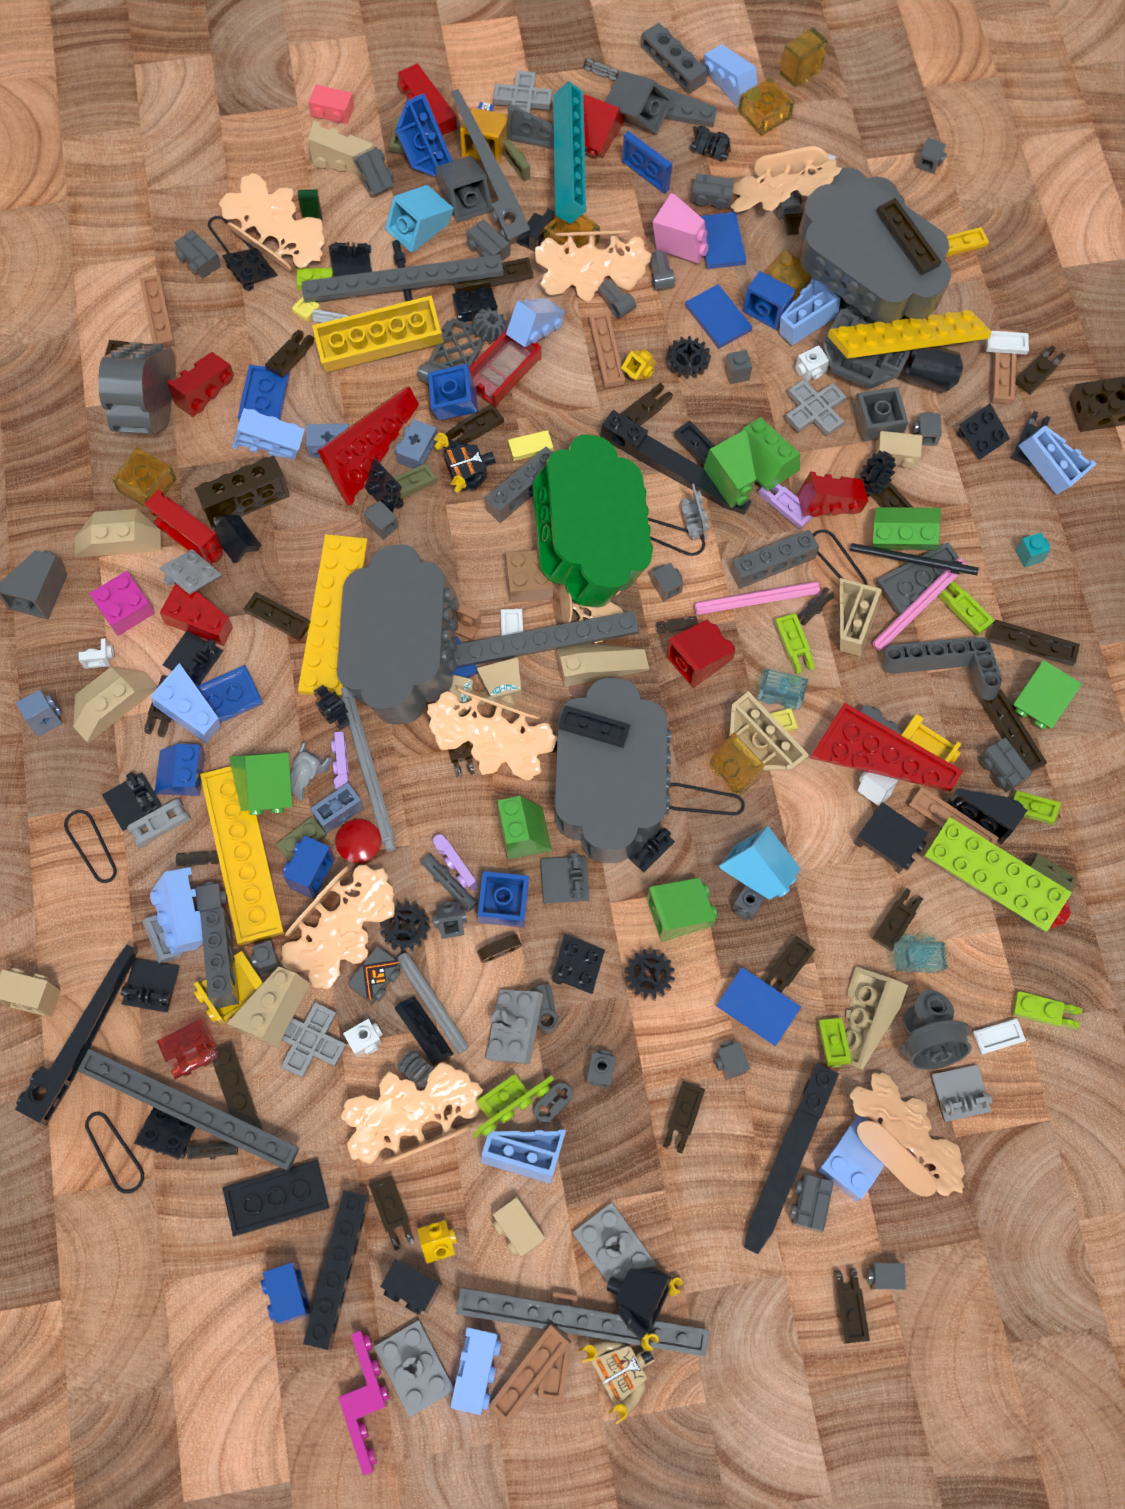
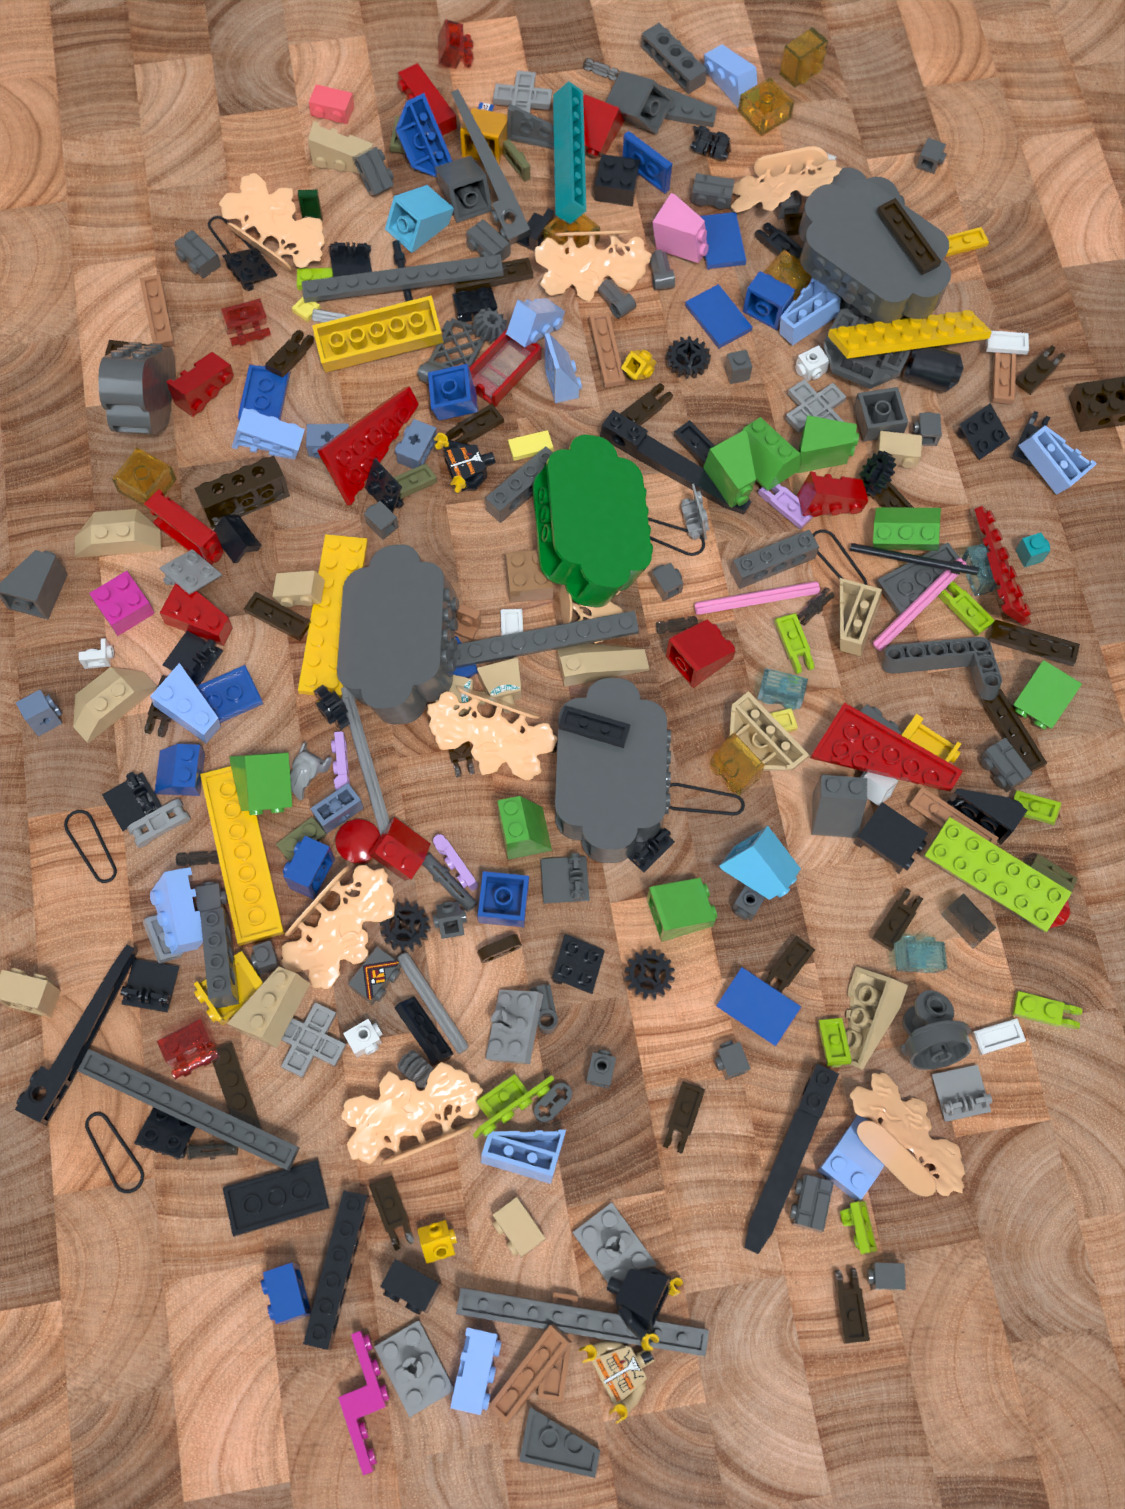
(244, 317): none -> clear red brick
(298, 588): none -> tan brick
(400, 850): none -> red slope
(454, 45): none -> clear red brick
(556, 1447): none -> dark grey wing
(560, 371): none -> light blue slope
(617, 180): none -> black brick
(777, 240): none -> black hinge
(826, 443): none -> bright green slope
(838, 806): none -> dark grey slope
(858, 1216): none -> lime hinge
(968, 921): none -> clear smoke brick
(984, 581): none -> clear light blue brick
(1002, 572): none -> red wing

